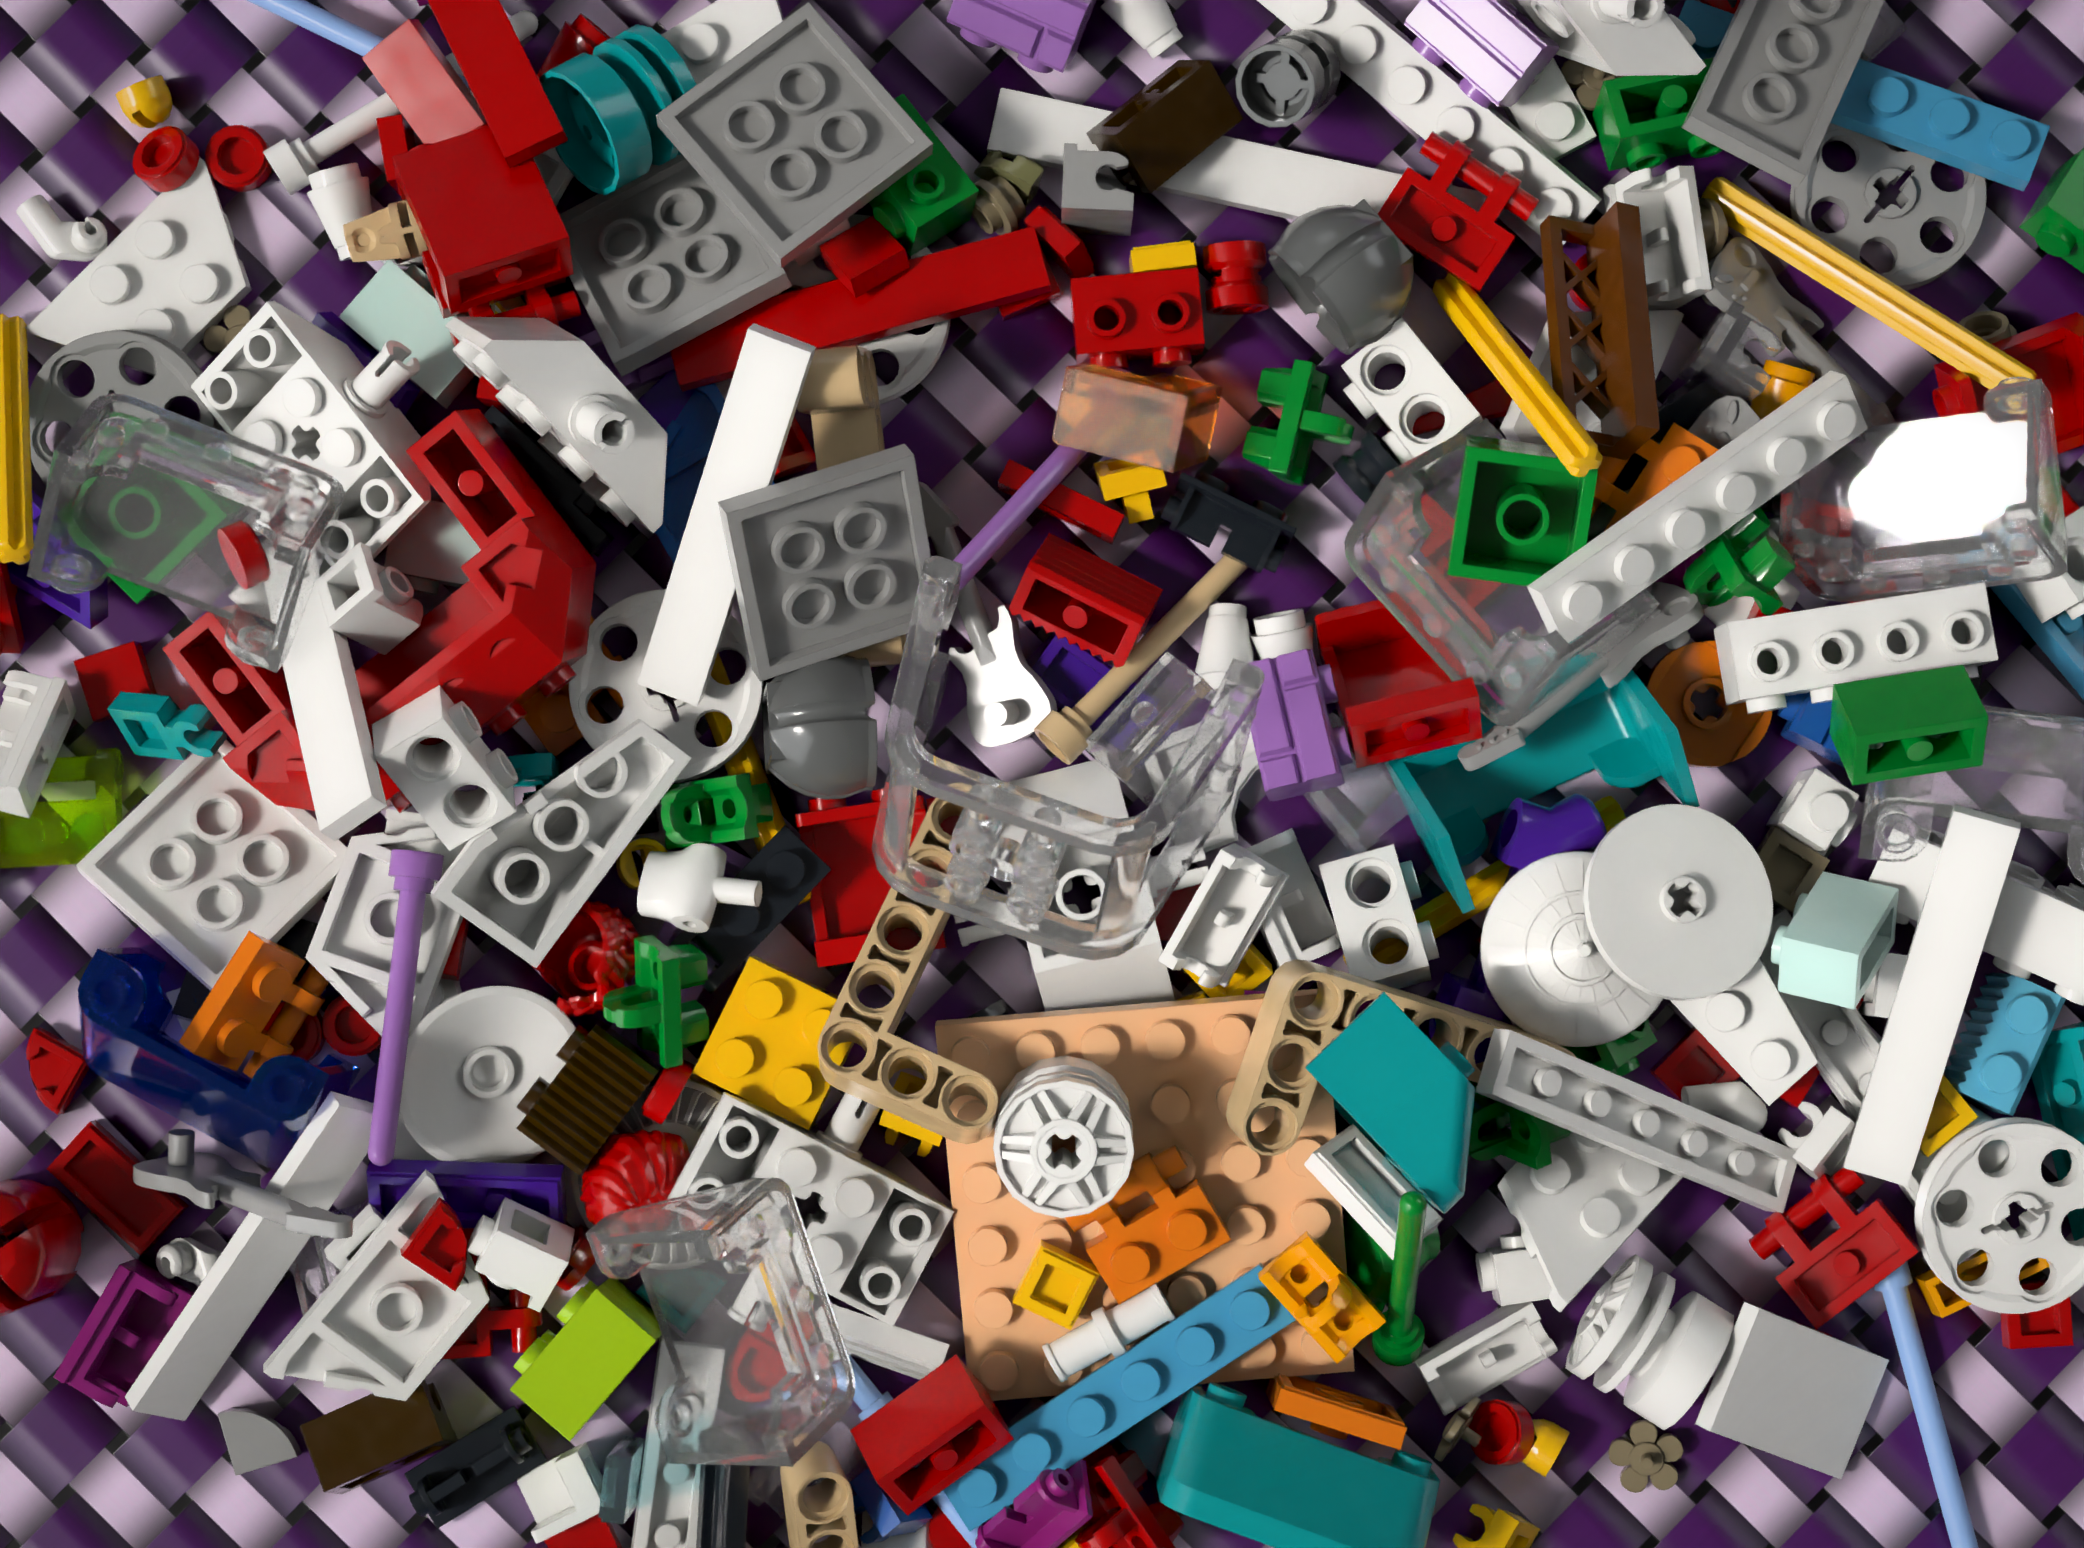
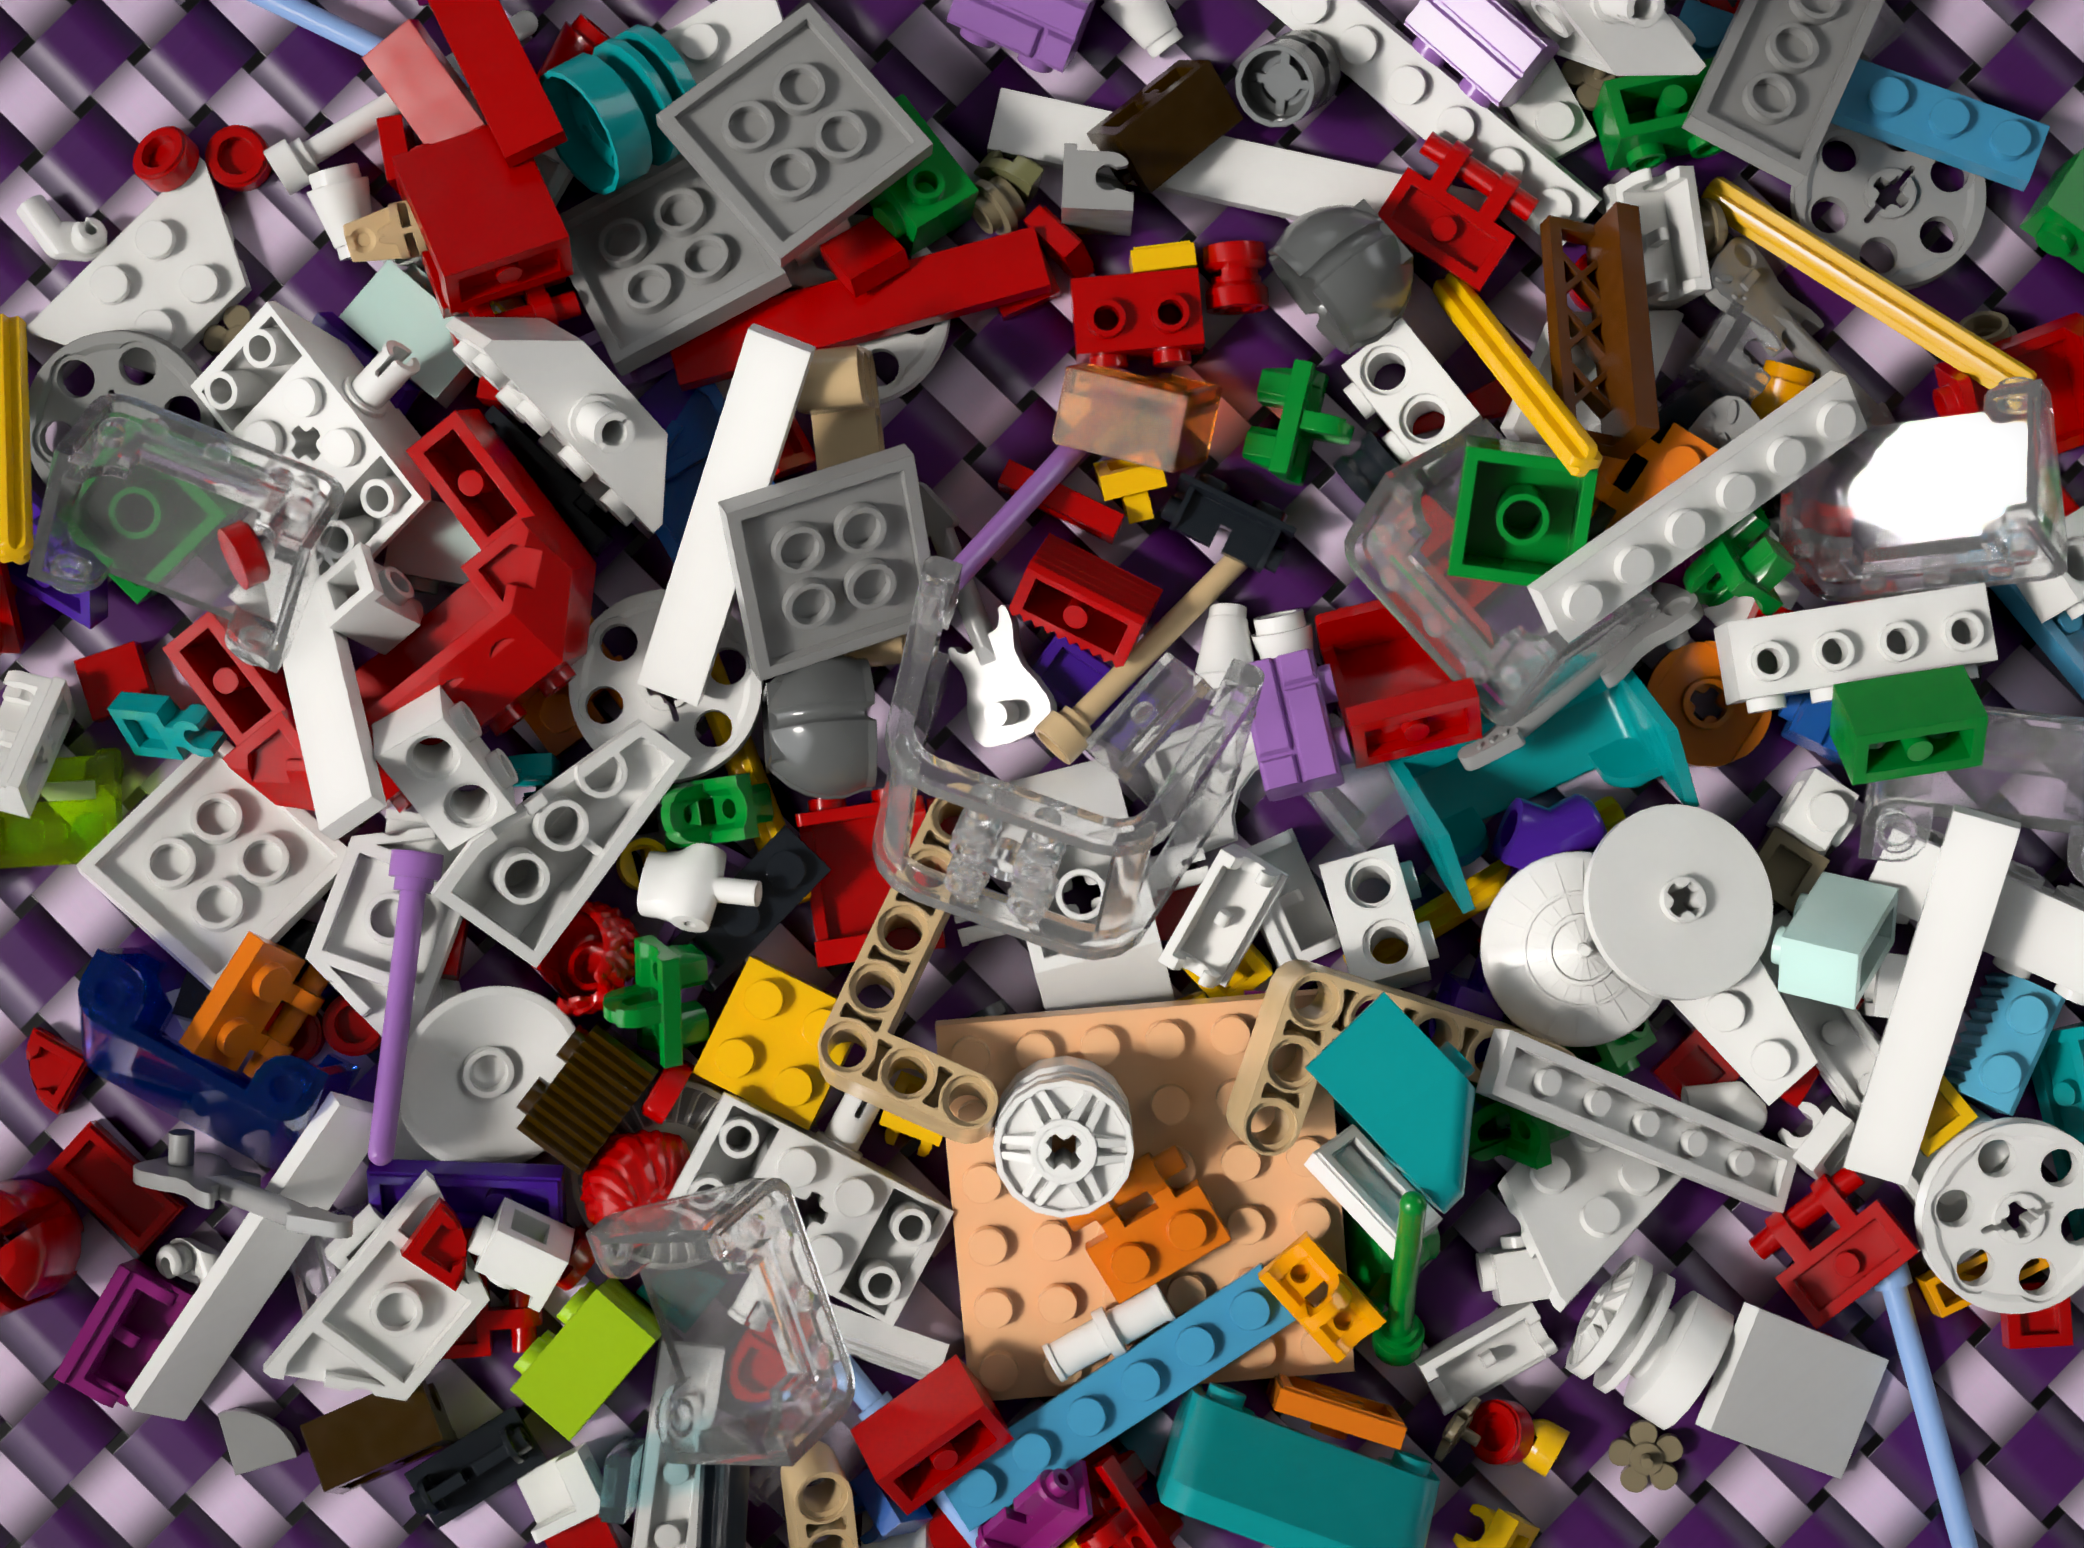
(146, 102): yellow hinge -> none
(1056, 1285): yellow tile -> none

